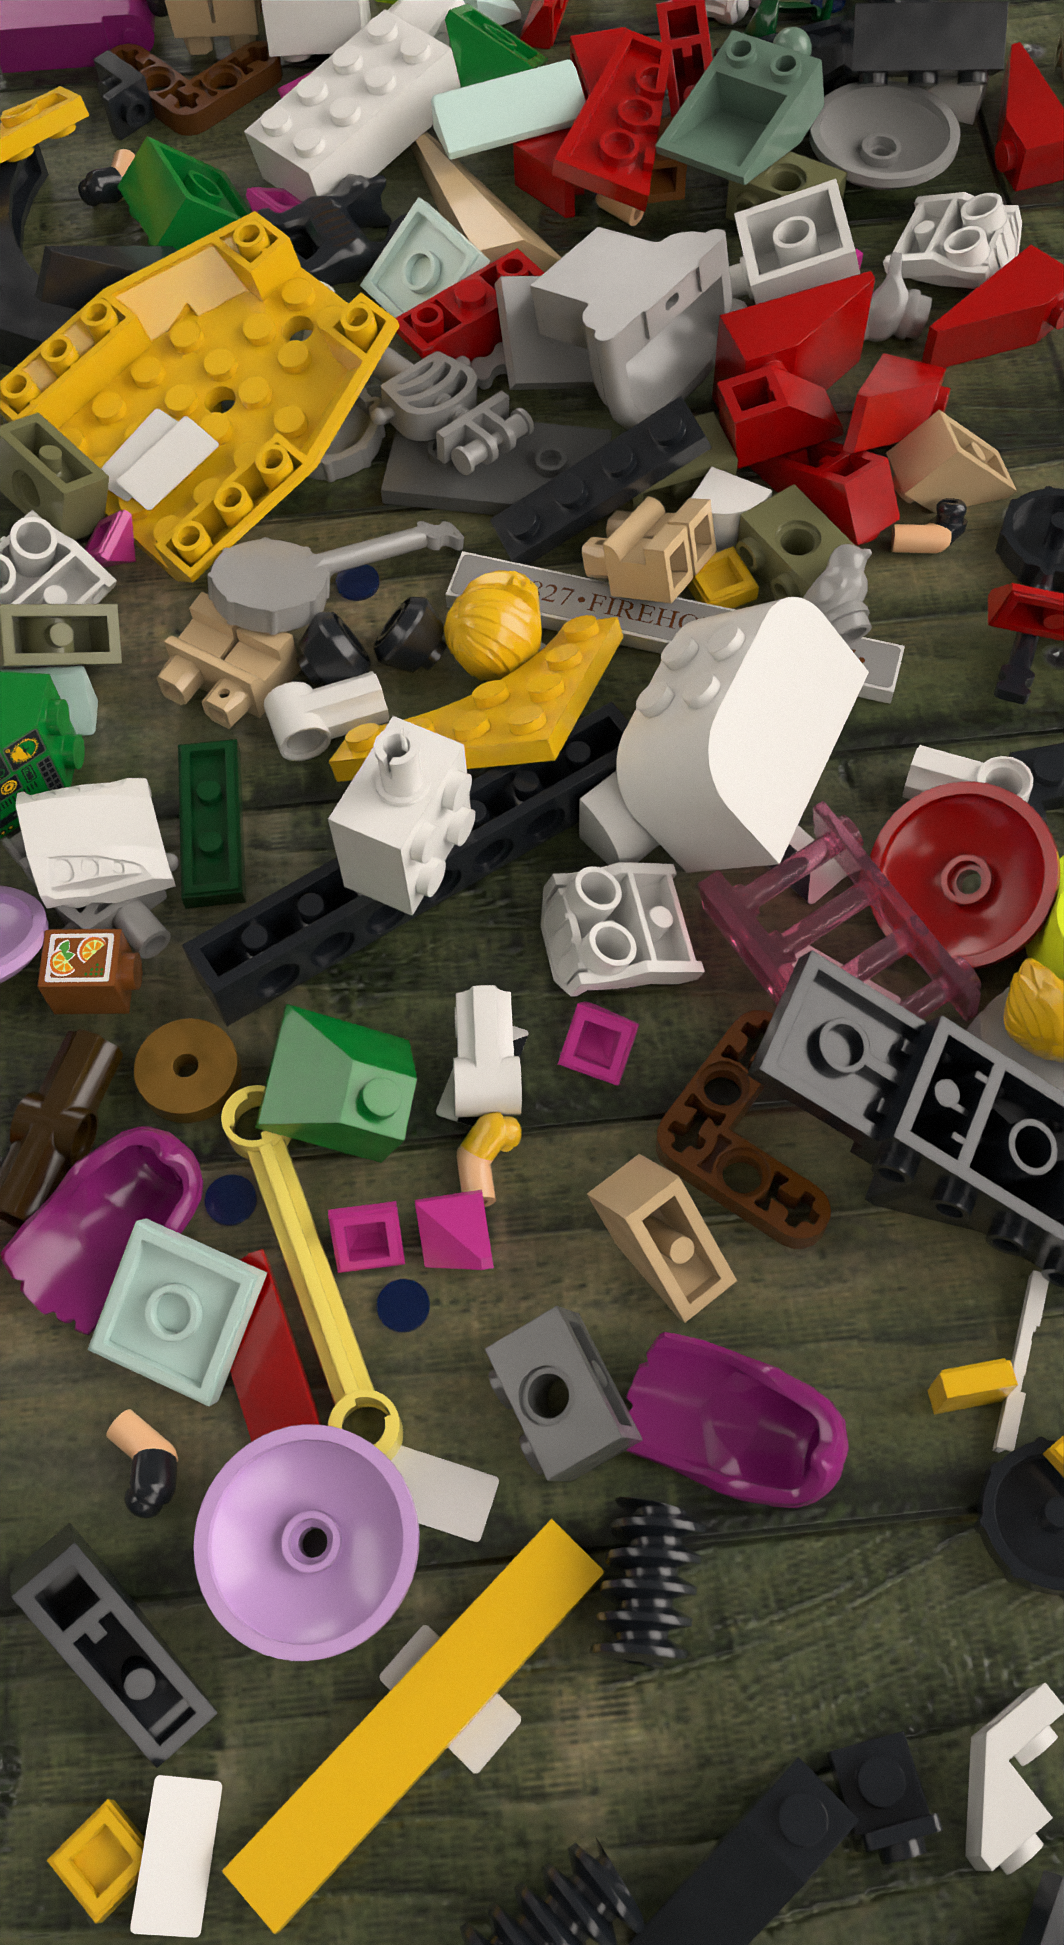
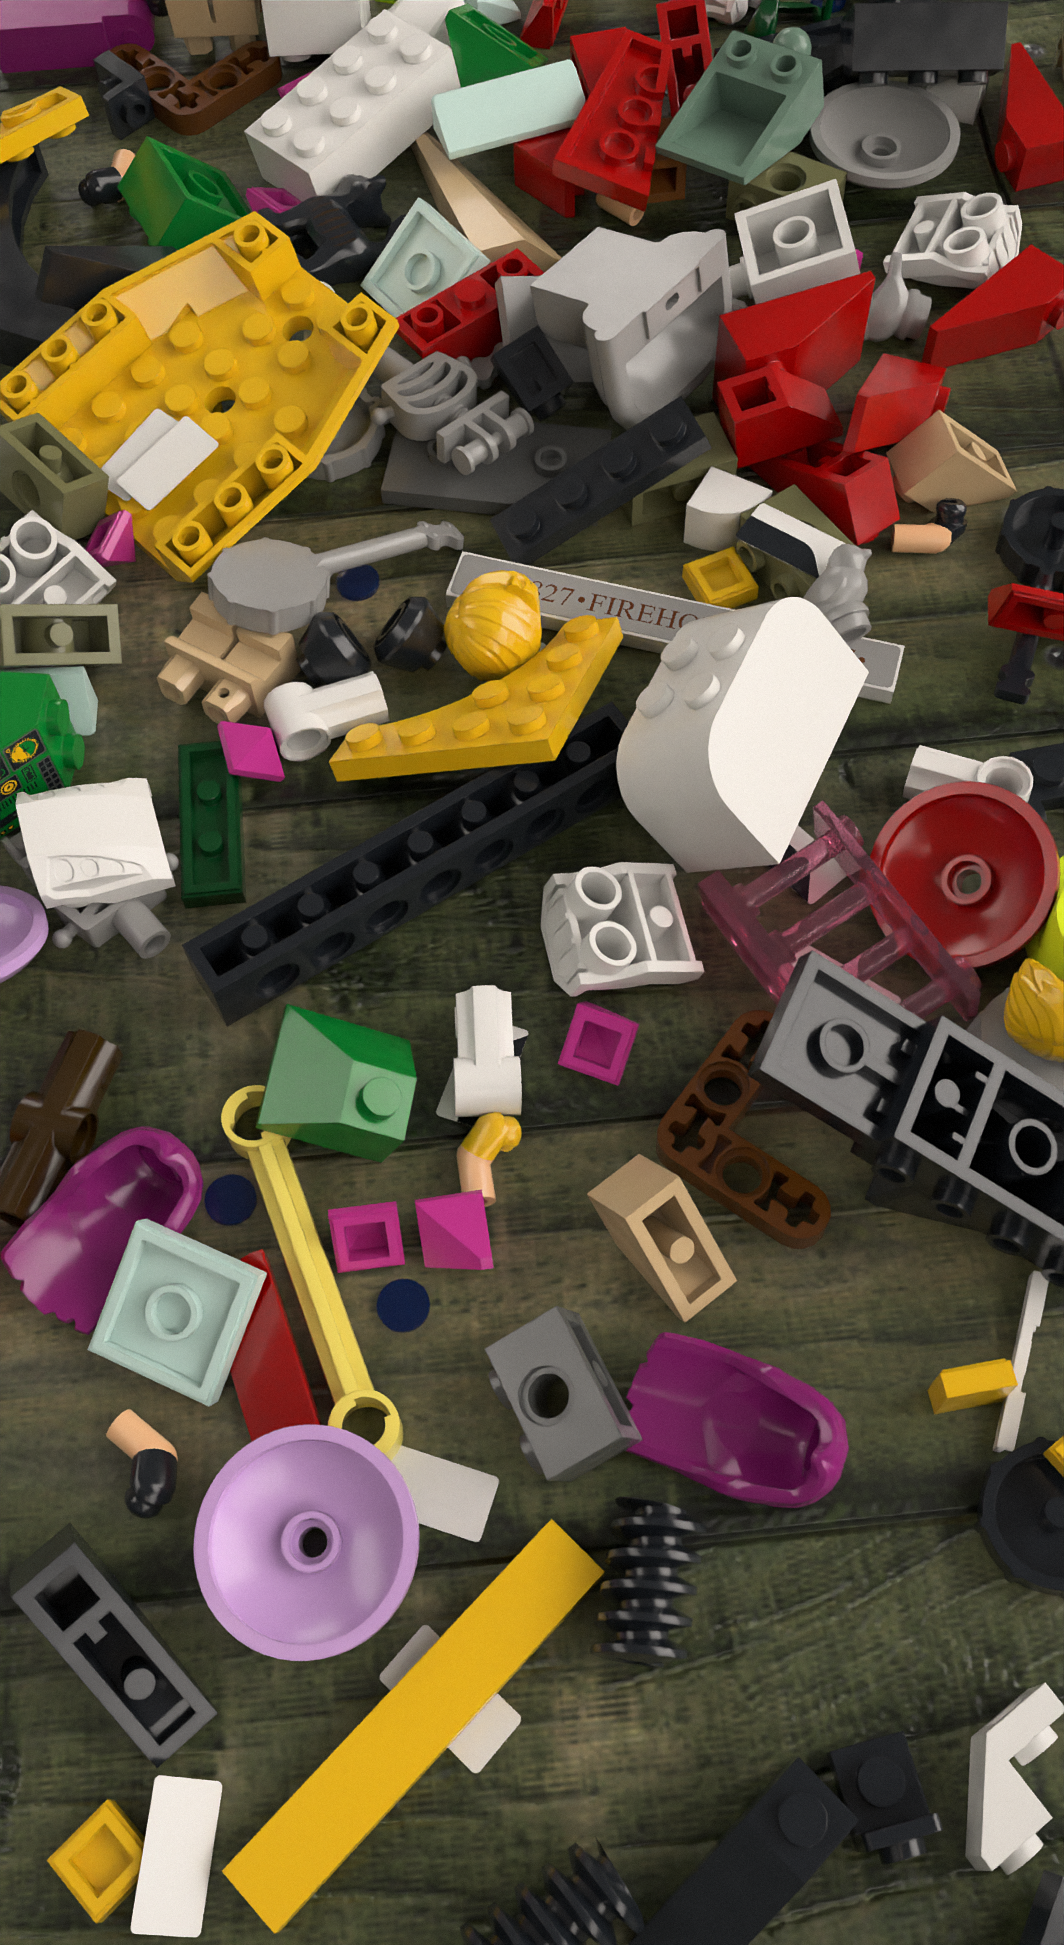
(88, 971): dark orange brick -> none
(181, 1044): pearl gold piece -> none
(250, 751): none -> dark pink slope
(403, 816): white brick -> none
(533, 374): none -> black bracket
(610, 827): white brick -> none
(652, 551): tan hips -> none
(788, 539): none -> sticker

